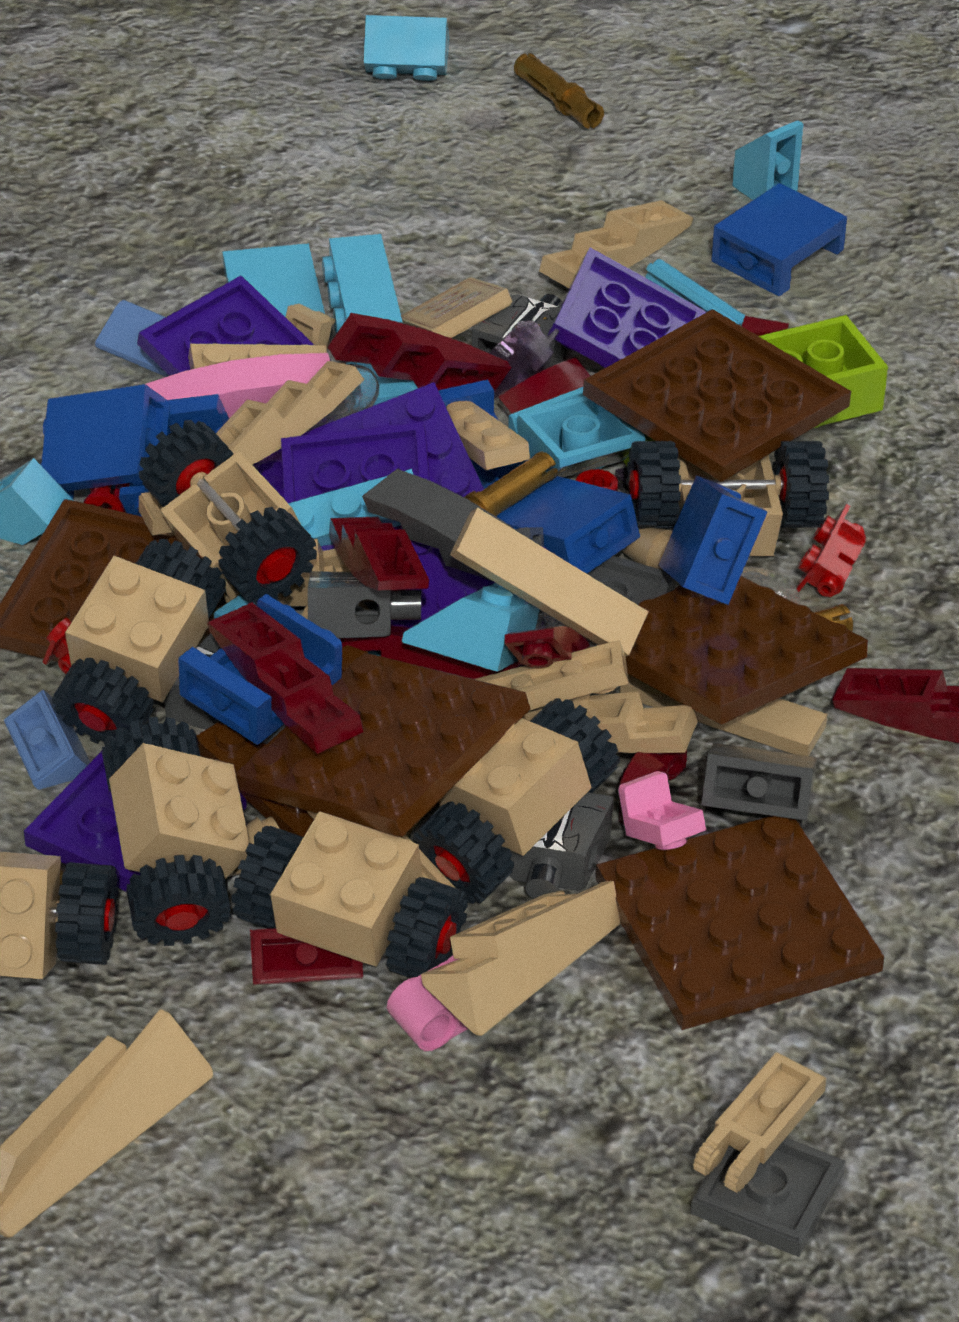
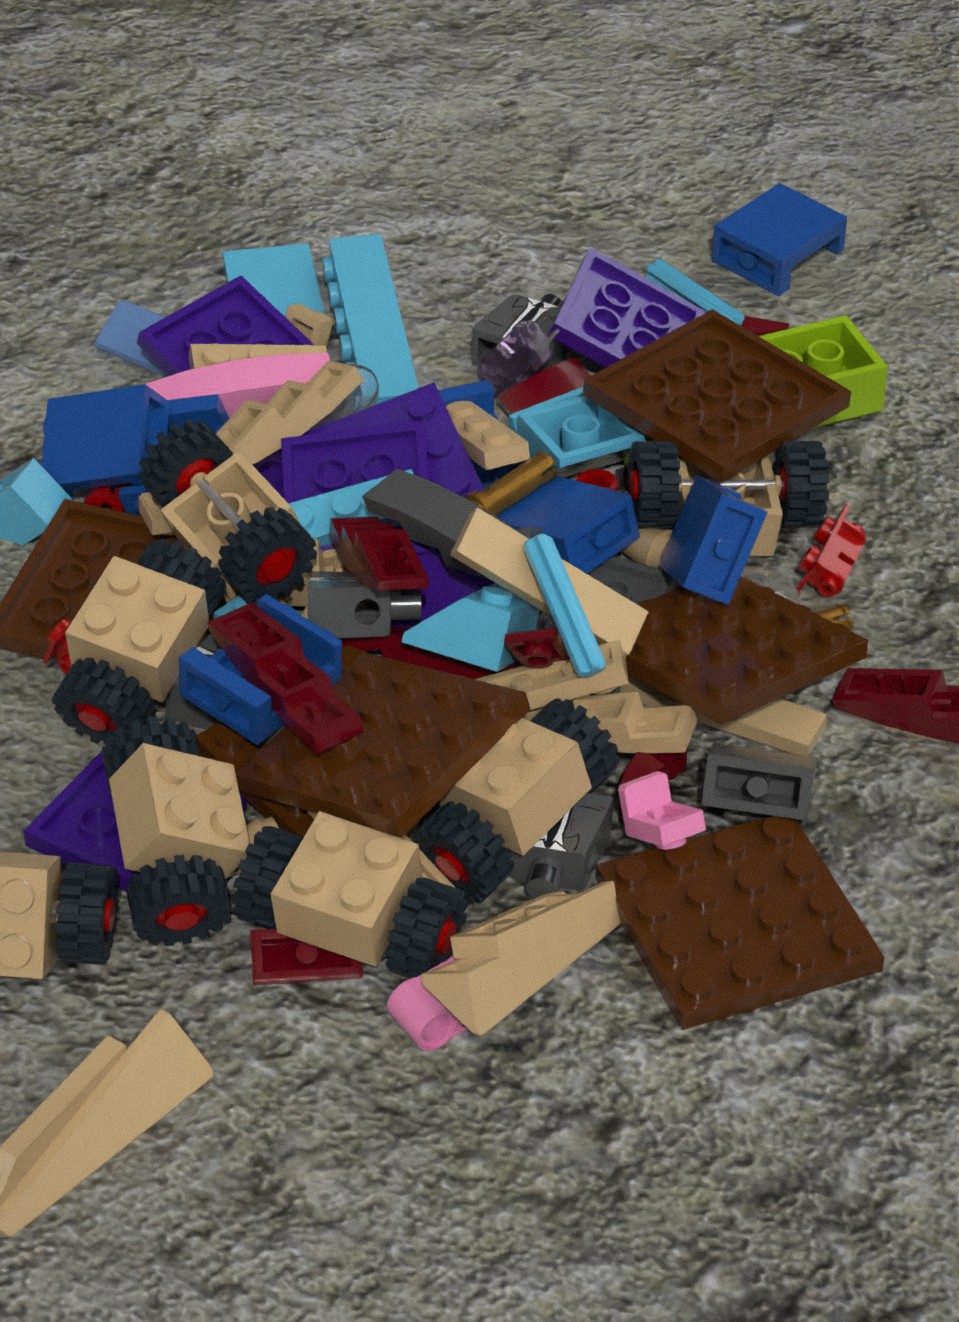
(46, 743): medium blue slope -> none
(406, 46): medium azure slope -> none
(414, 353): dark red slope -> none
(459, 307): tan tile -> none
(564, 605): none -> medium azure axle
(568, 97): pearl gold pin -> none
(625, 238): tan slope -> none
(760, 1119): tan hinge -> none
(769, 161): medium azure slope -> none
(780, 1200): dark grey tile -> none

